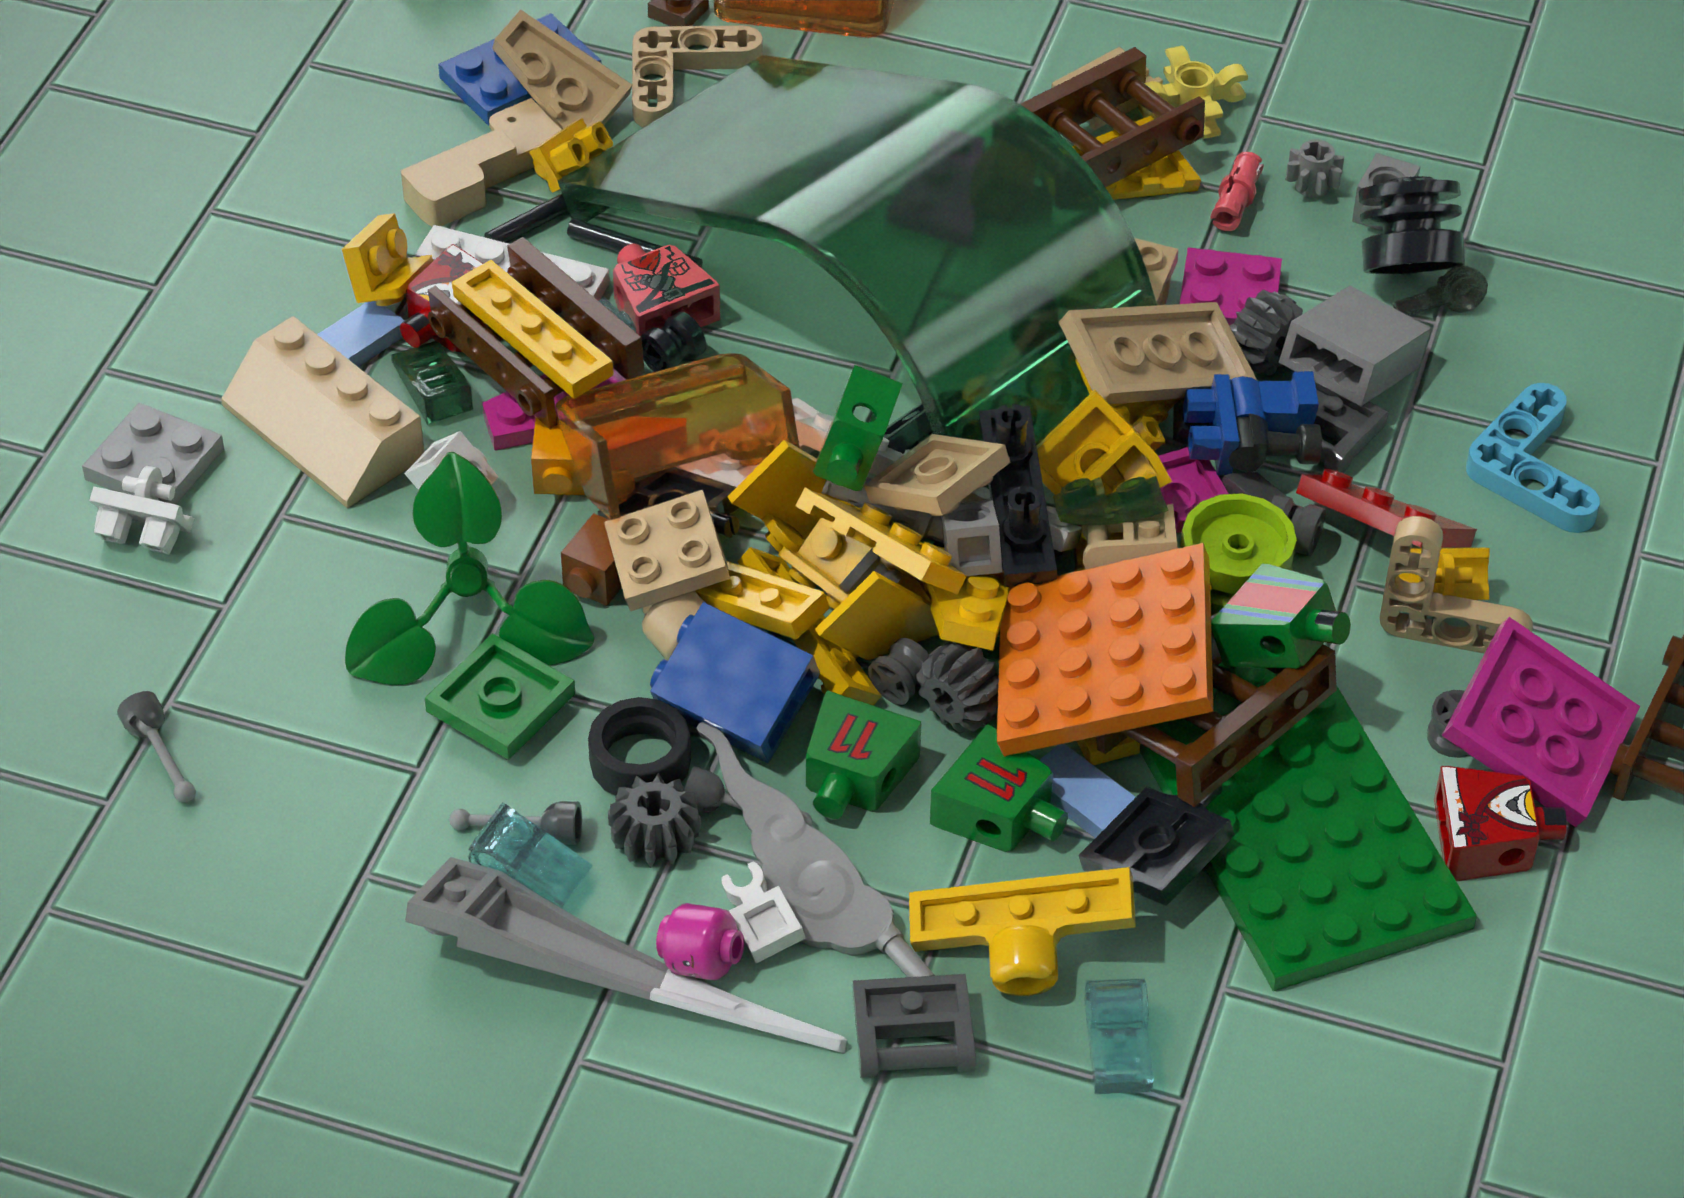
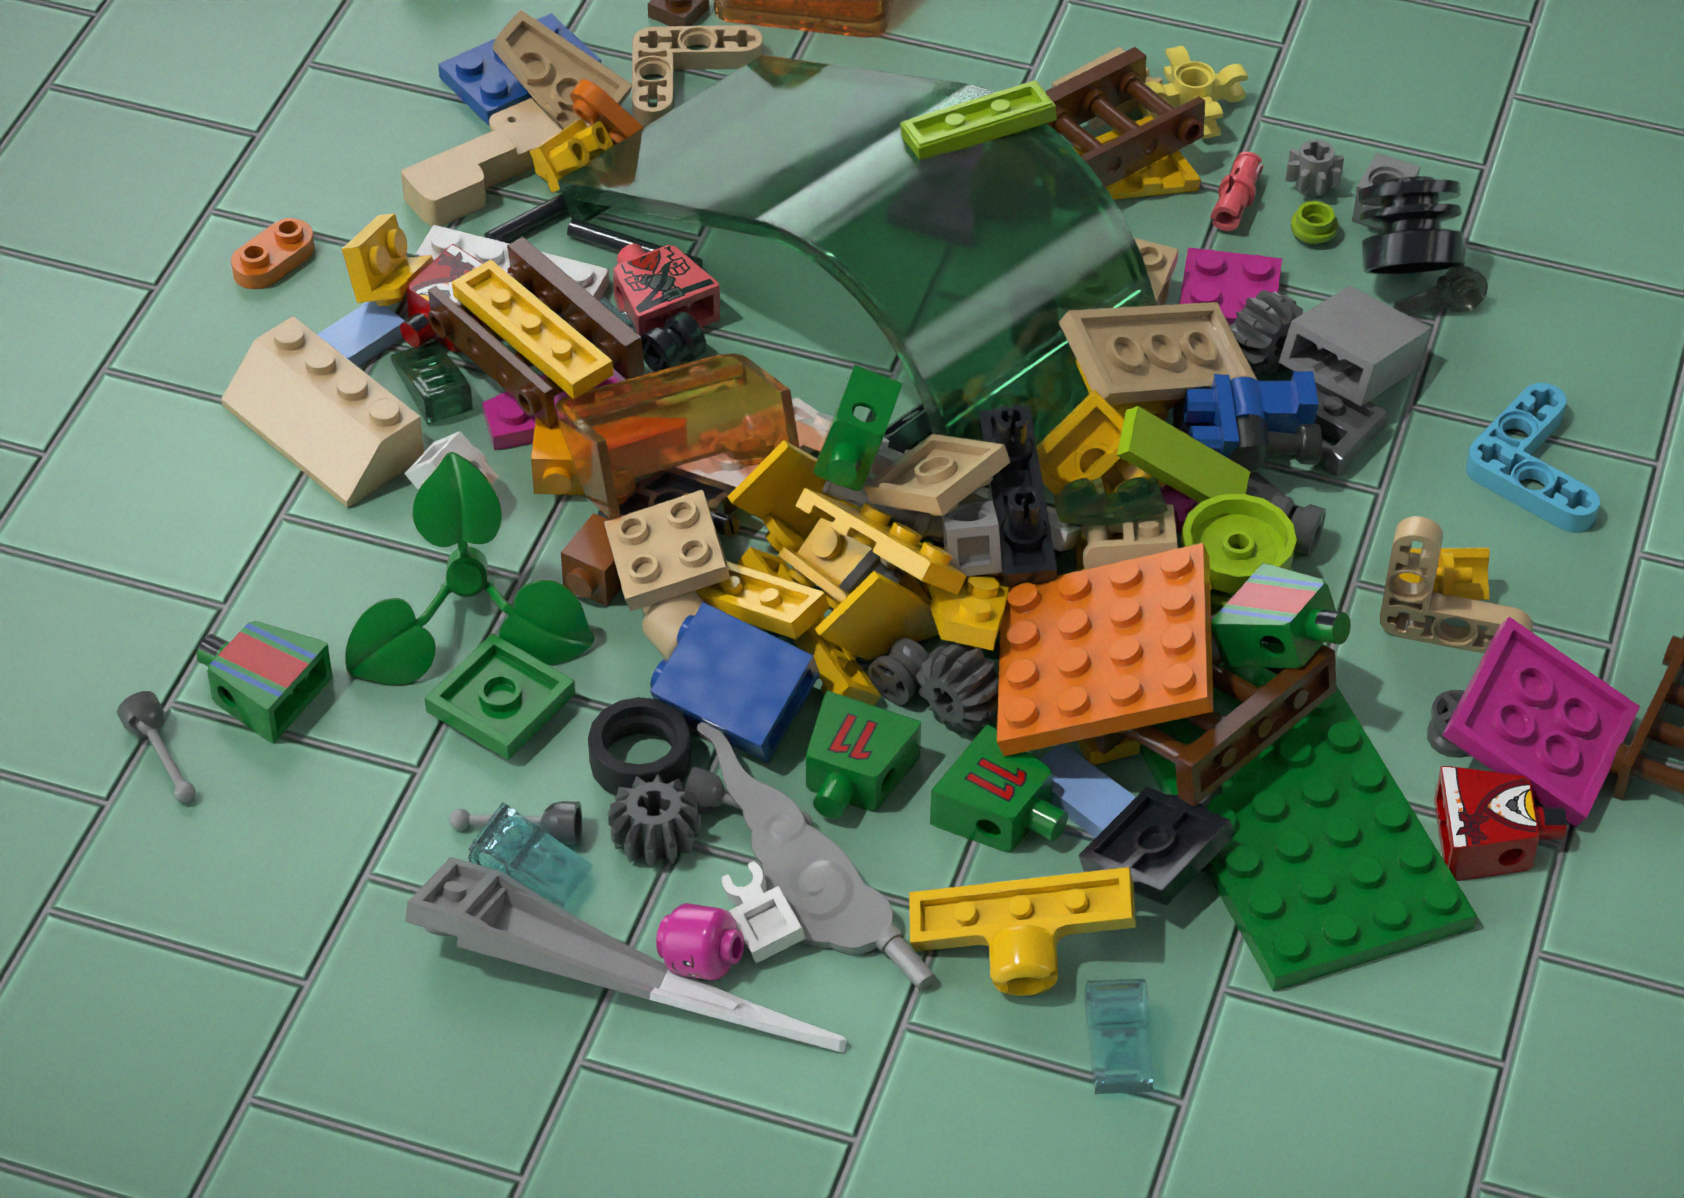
(154, 440): light grey plate -> none
(160, 518): white hips -> none
(265, 675): none -> green torso
(272, 253): none -> orange plate
(596, 105): none -> orange plate
(913, 1009): dark grey plate -> none
(978, 120): none -> lime tile
(1178, 458): none -> lime tile
(1314, 222): none -> lime plate
(1377, 507): red wing -> none

